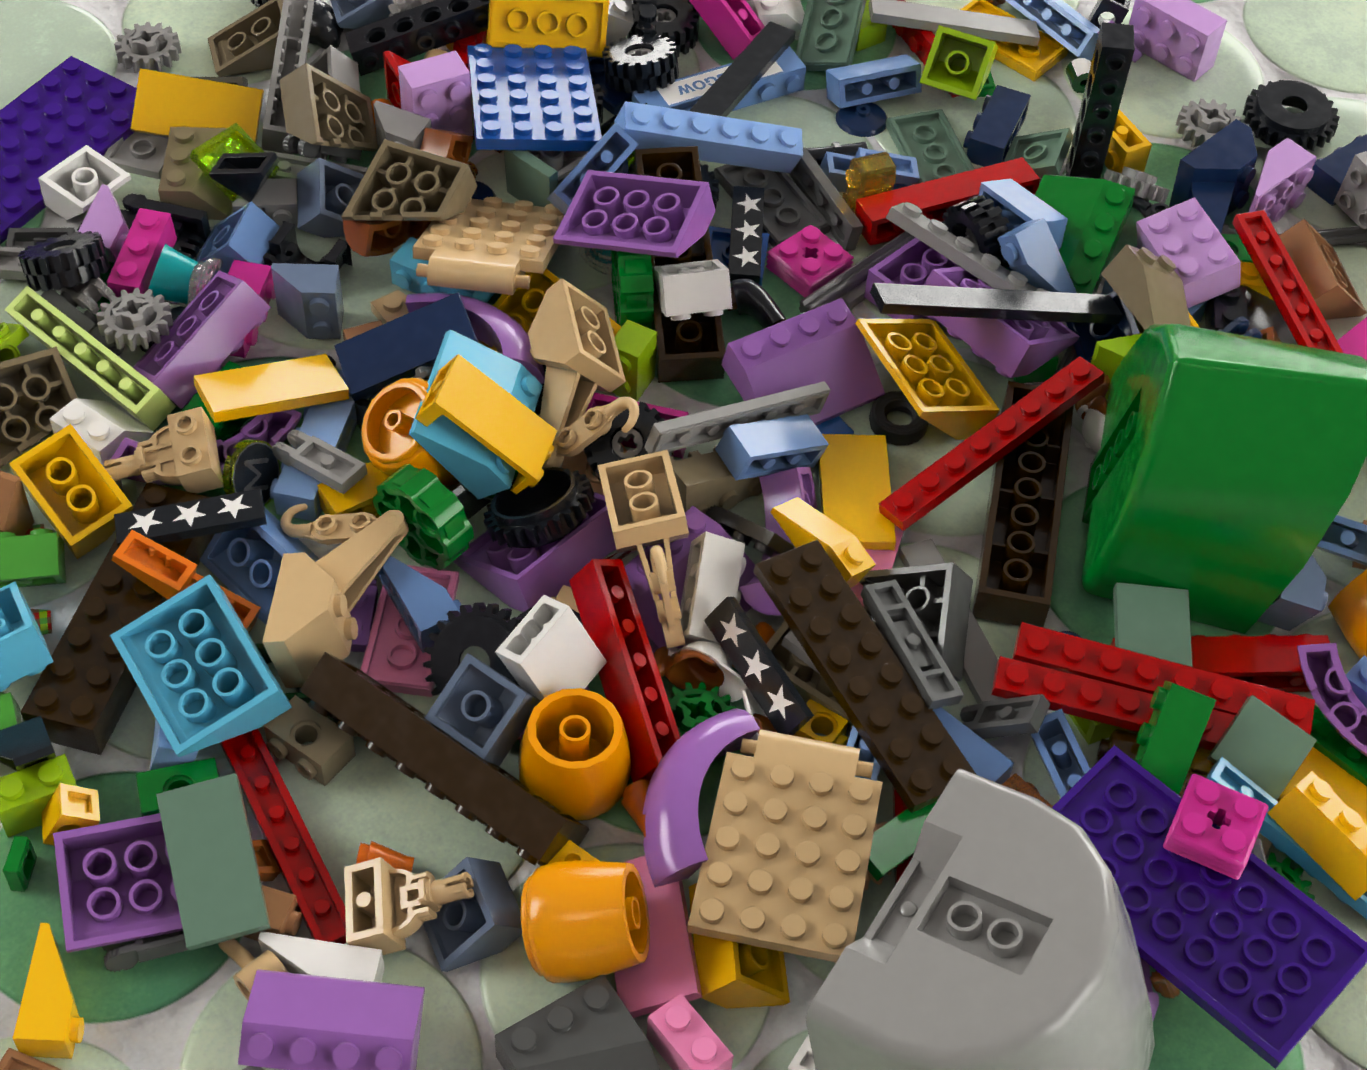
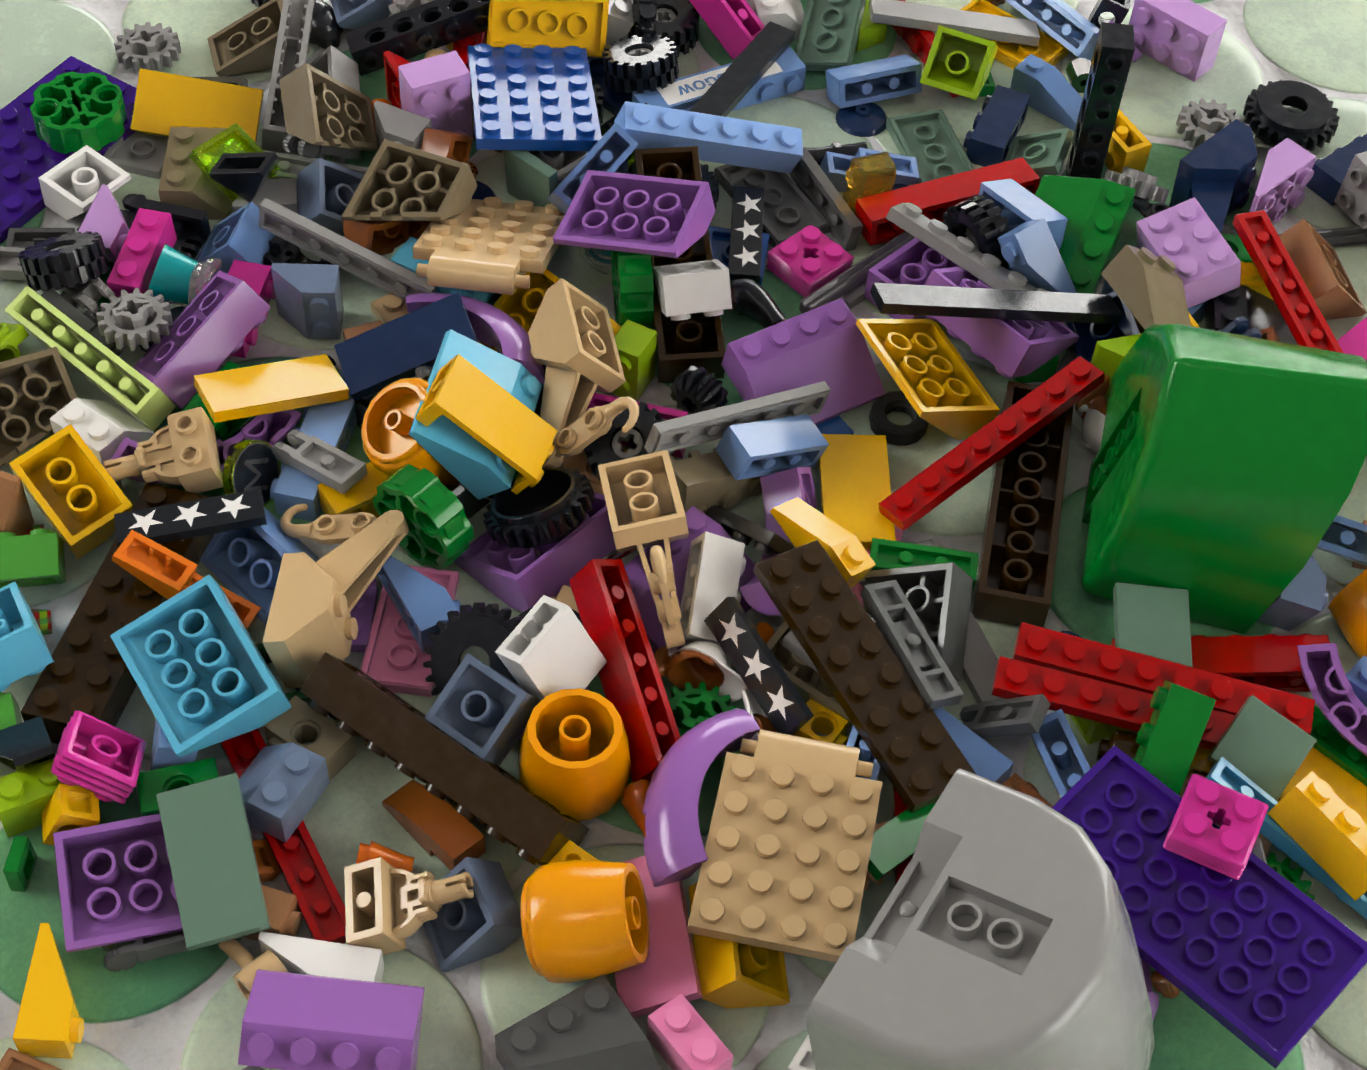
(78, 112): none -> green connector
(99, 758): none -> dark pink brick
(282, 788): none -> sand blue slope
(340, 251): none -> light grey tile
(435, 824): none -> dark orange slope
(698, 391): none -> black gear
(896, 554): none -> green plate
(1048, 90): none -> medium blue slope

